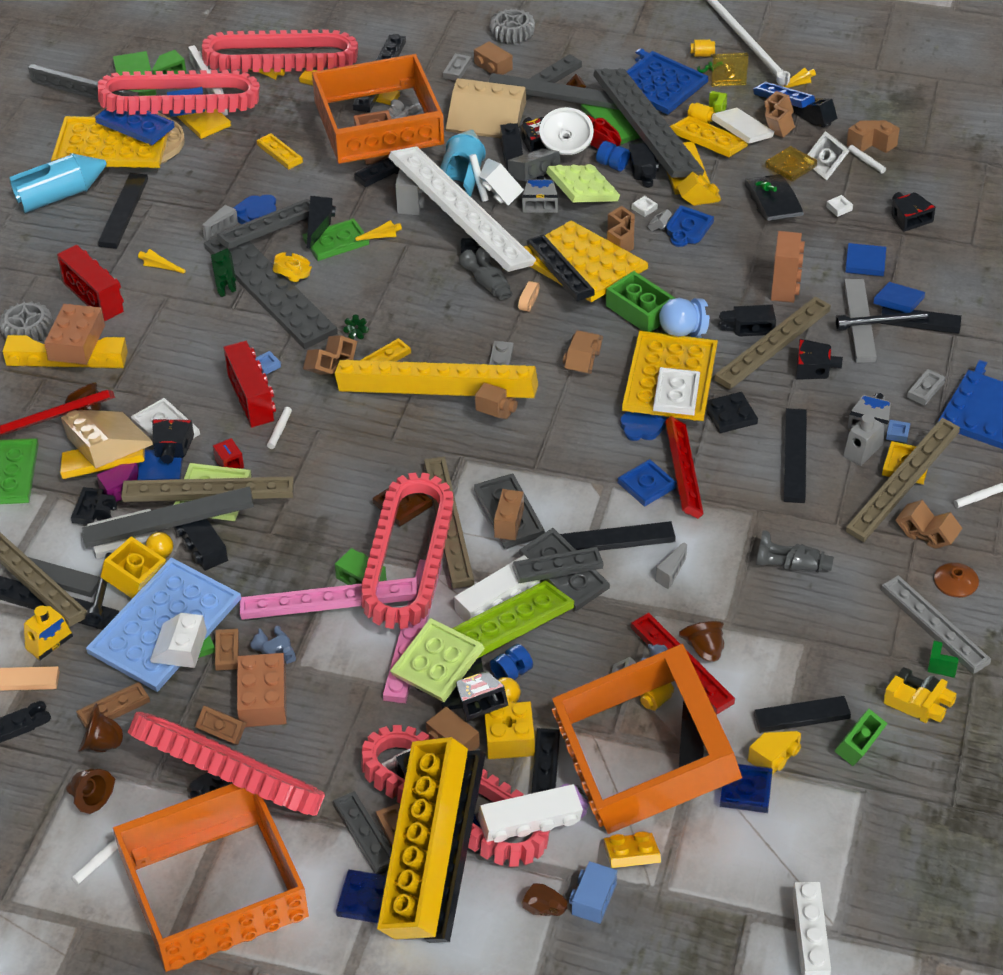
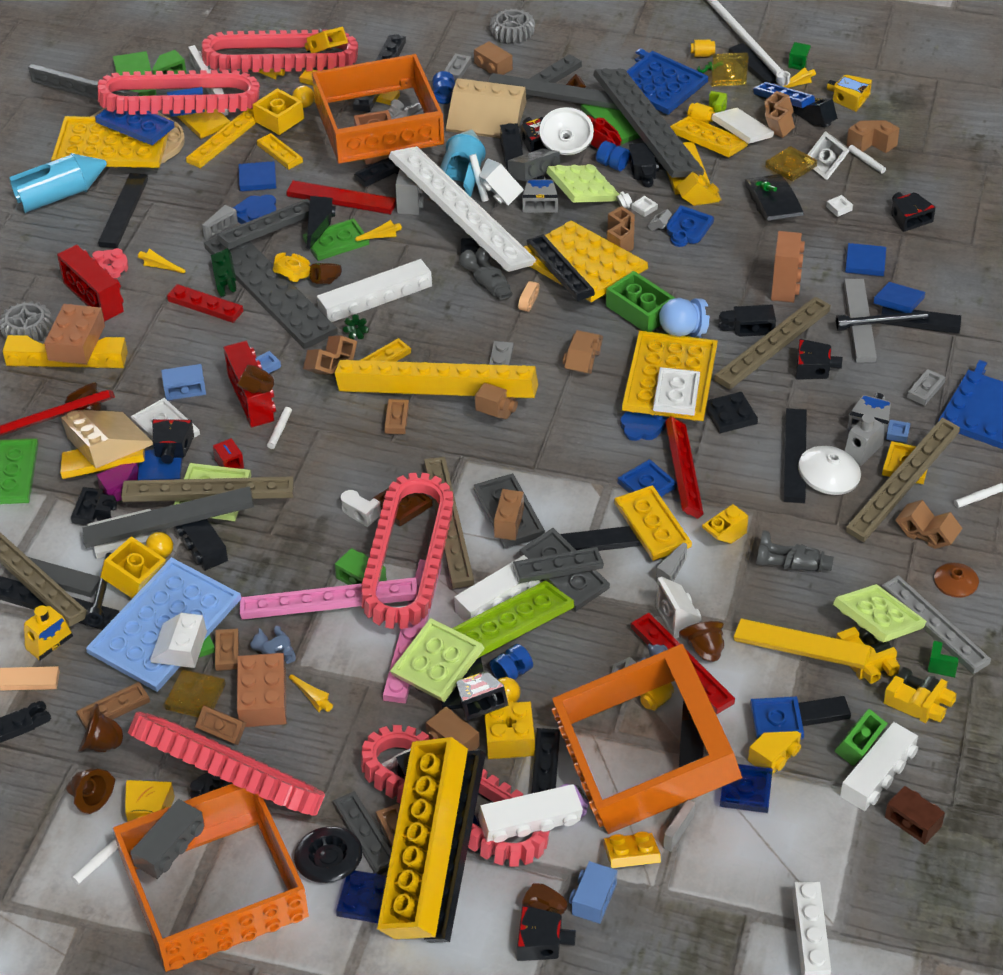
(115, 258): none -> coral plate
(147, 797): none -> yellow torso
(167, 839): none -> dark grey brick
(183, 382): none -> medium blue brick
(193, 692): none -> clear yellow plate
(205, 303): none -> red plate
(222, 139): none -> yellow tile
(256, 380): none -> reddish brown rock
(257, 176): none -> blue tile
(282, 111): none -> yellow brick
(316, 696): none -> yellow piece
(320, 43): none -> yellow torso
(324, 272): none -> reddish brown rock
(329, 861): none -> black wheel
(343, 197): none -> red tile
(359, 508): none -> white leg
(375, 290): none -> white brick
(396, 416): none -> medium nougat plate
(443, 86): none -> blue wheel
(541, 935): none -> black torso
(624, 200): none -> white plate
(652, 522): none -> yellow tile
(675, 606): none -> white slope
(679, 825): none -> light grey tile
(728, 524): none -> yellow slope
(755, 64): none -> black tile
(776, 715): none -> blue tile
(798, 56): none -> green panel
(802, 643): none -> yellow tile
(829, 470): none -> white dish
(850, 91): none -> yellow torso
(879, 613): none -> yellowish green plate
(879, 766): none -> white brick
(881, 656): none -> yellow hips
(914, 814): none -> copper brick

